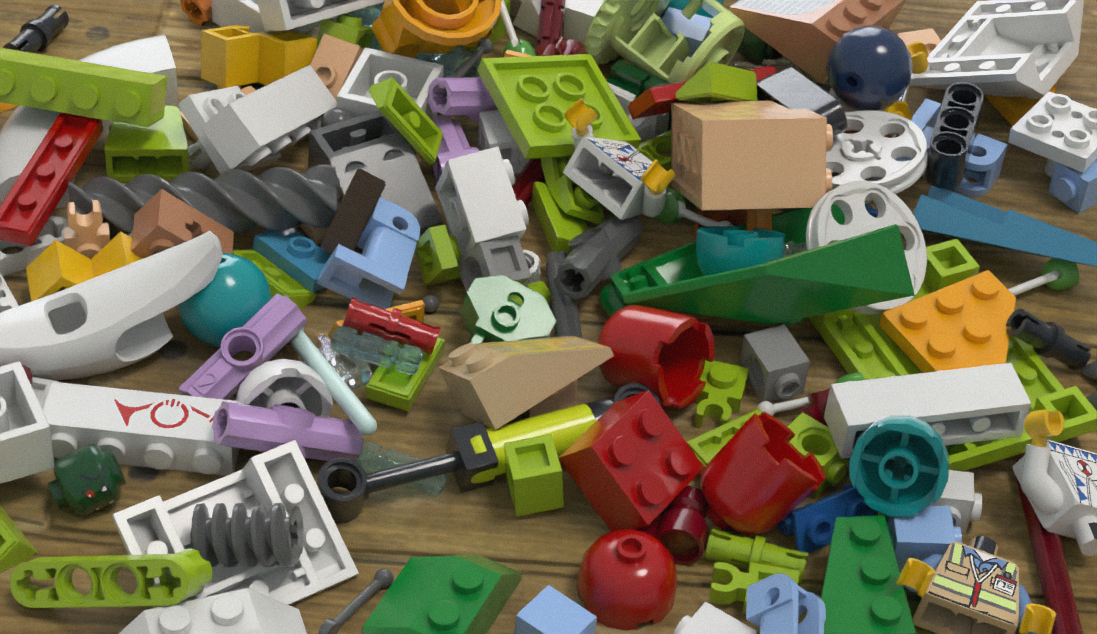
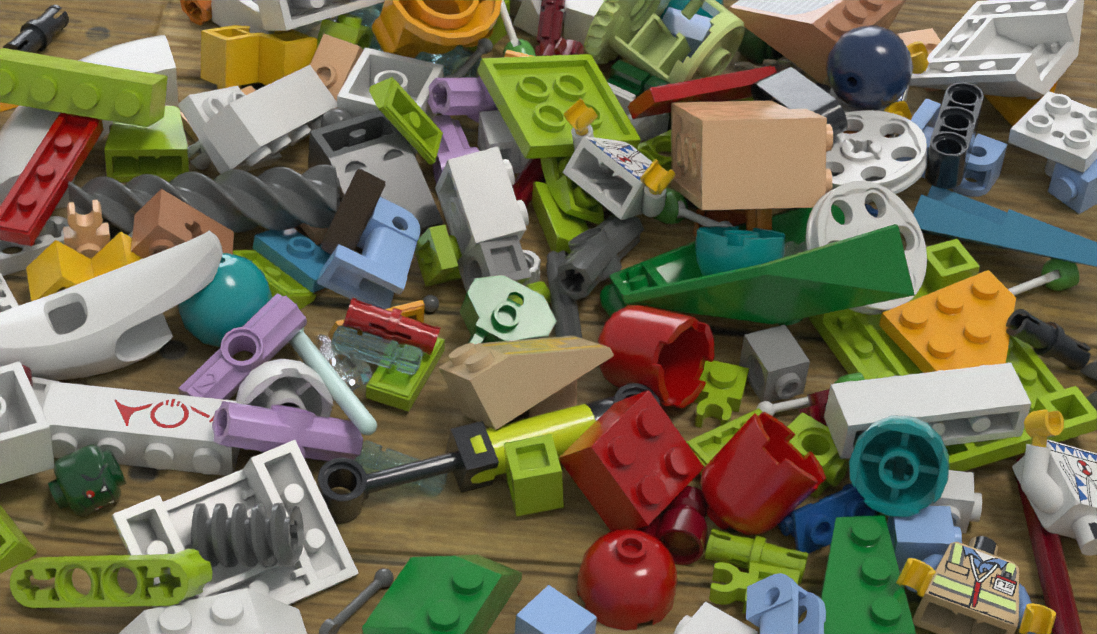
(719, 84): lime slope -> none

